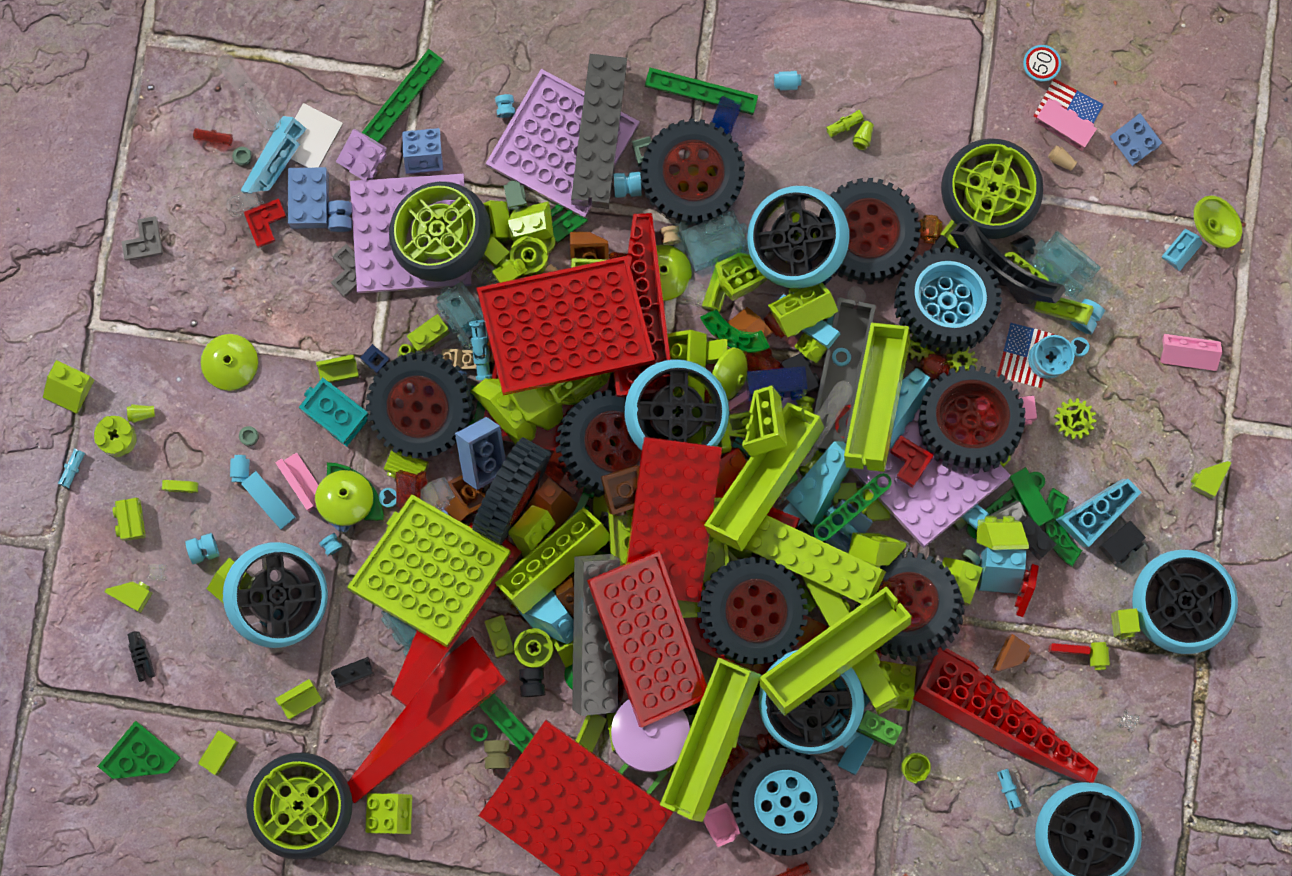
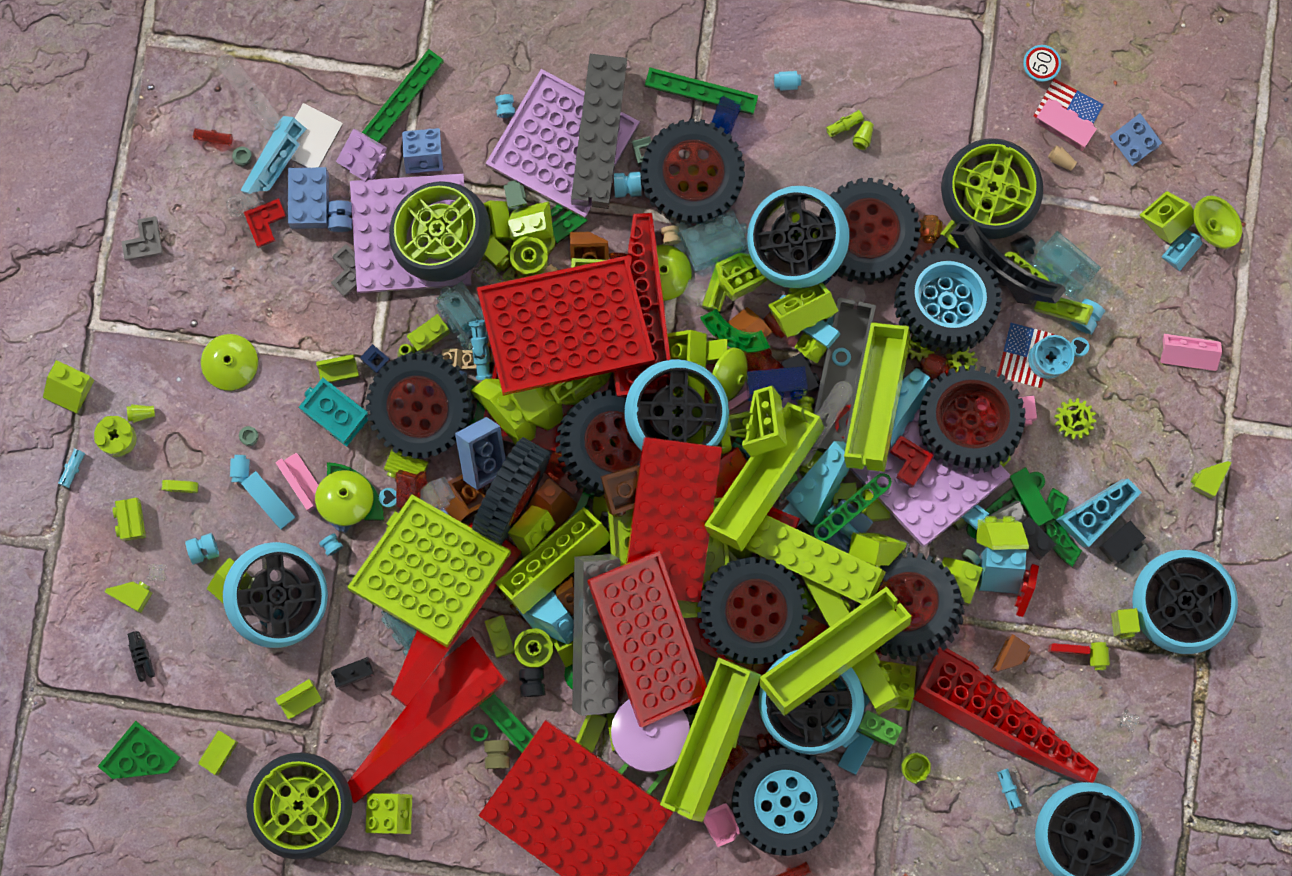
(510, 270): lime brick -> none
(1168, 216): none -> lime slope

